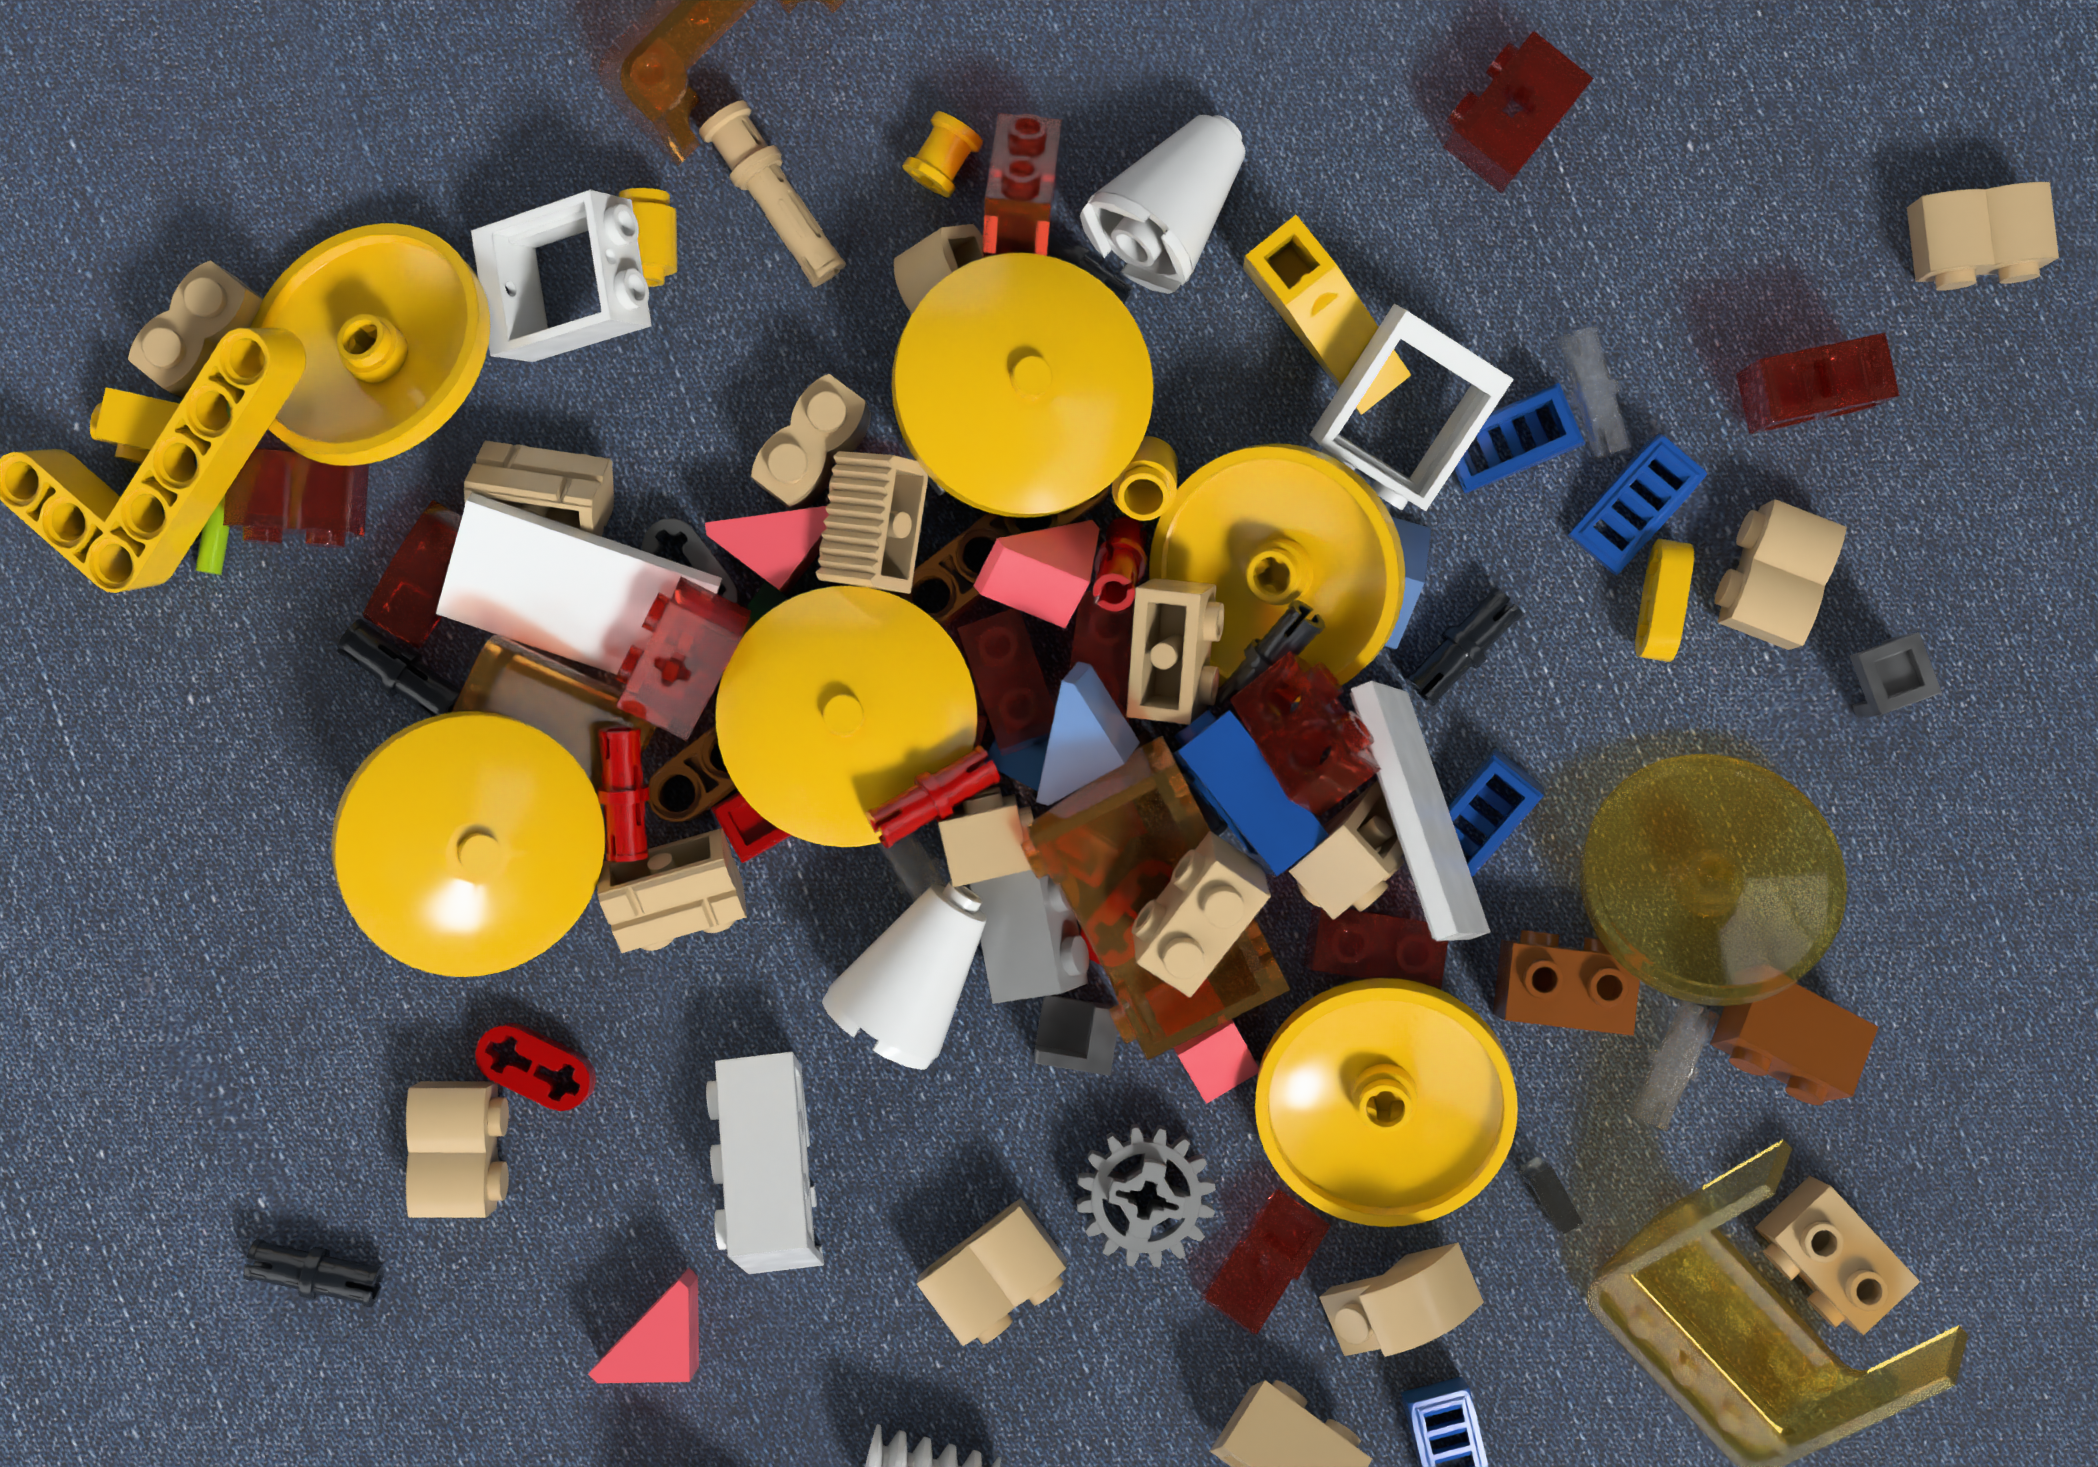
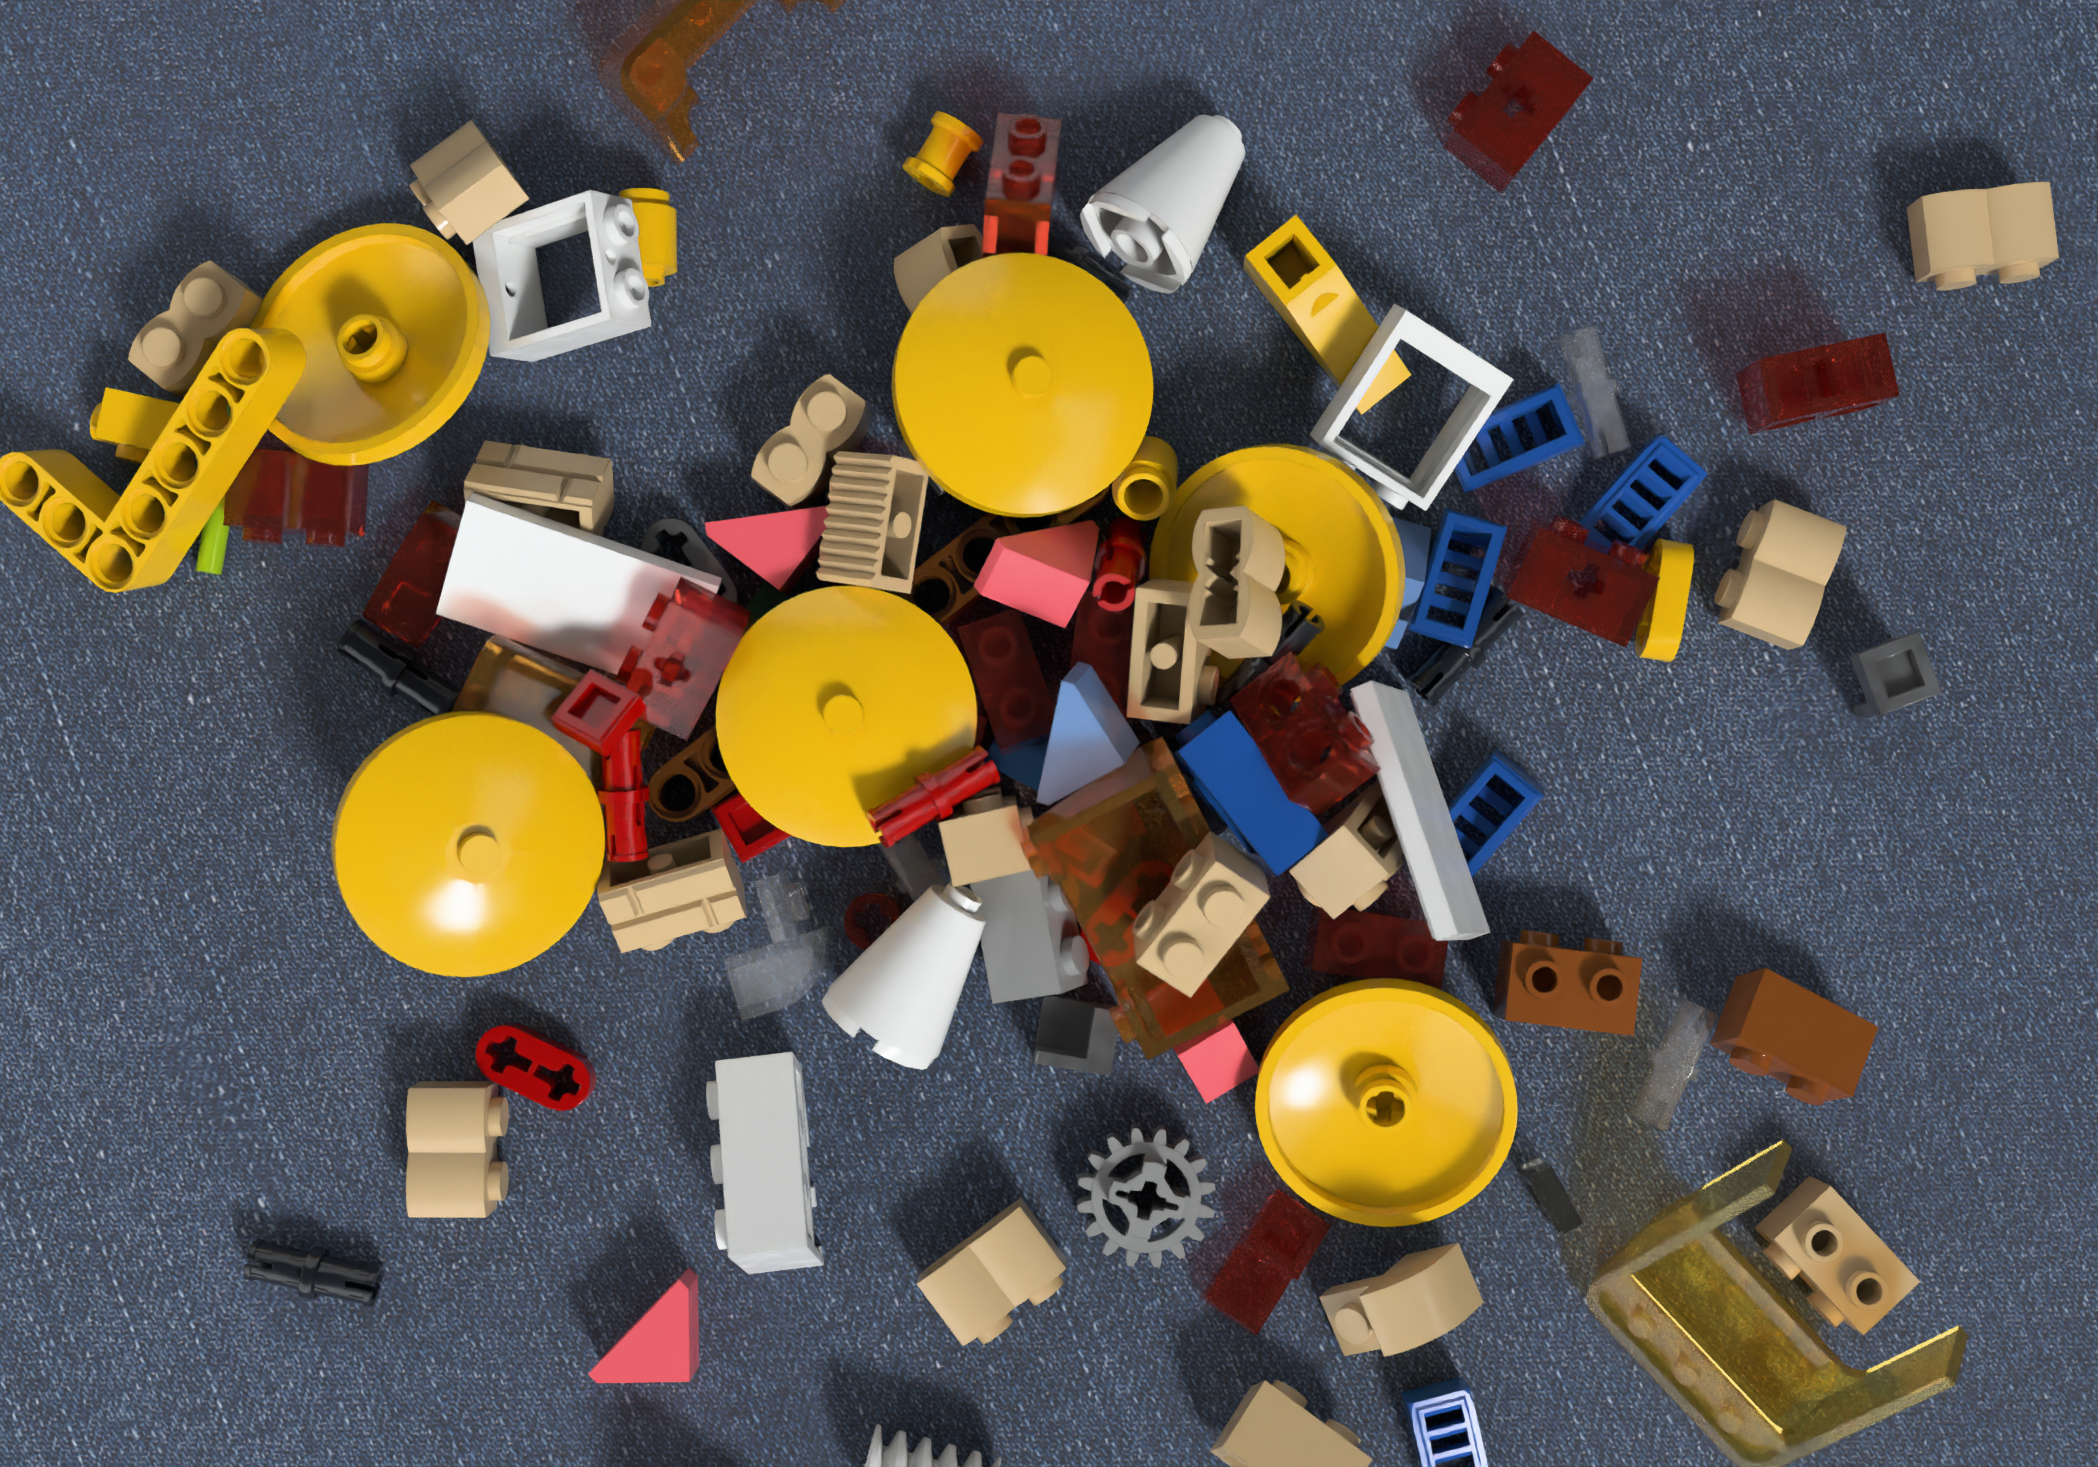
(465, 185): none -> tan brick
(598, 713): none -> red tile
(758, 170): tan pin -> none
(790, 965): none -> clear brick
(858, 934): none -> clear red bush
(1234, 594): none -> tan brick
(1471, 532): none -> blue slope
(1603, 608): none -> clear red brick
(1712, 879): clear yellow dish -> none

